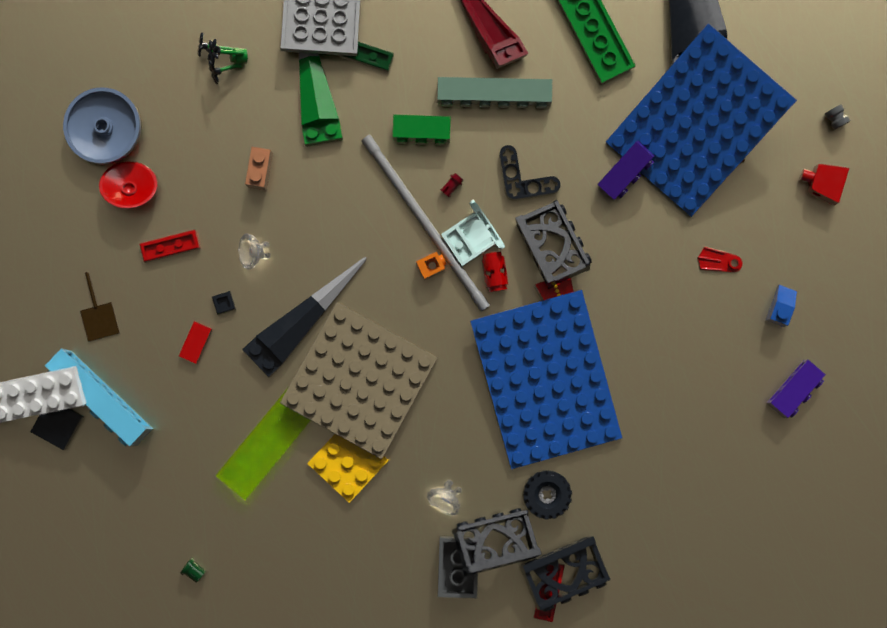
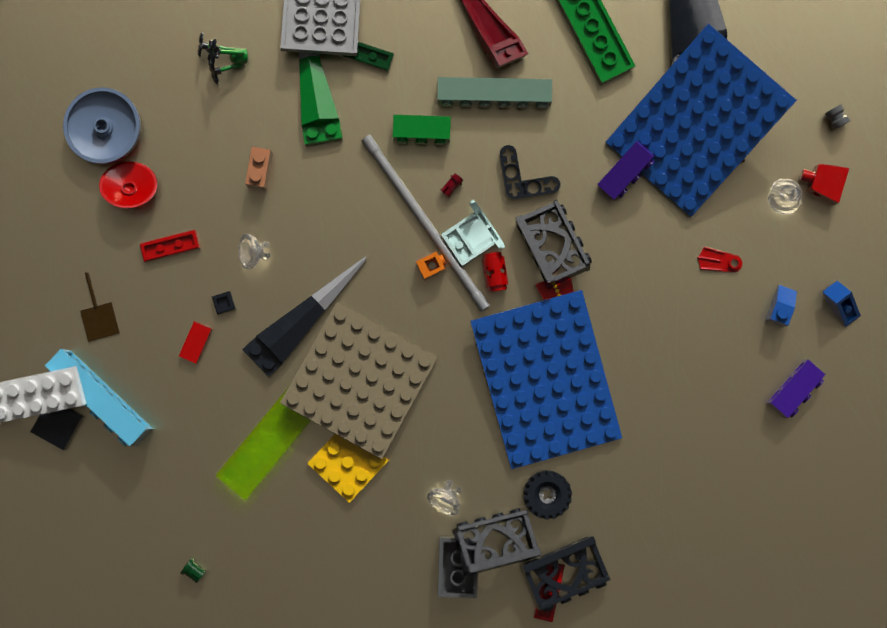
(778, 196): none -> clear hair
(842, 303): none -> blue slope

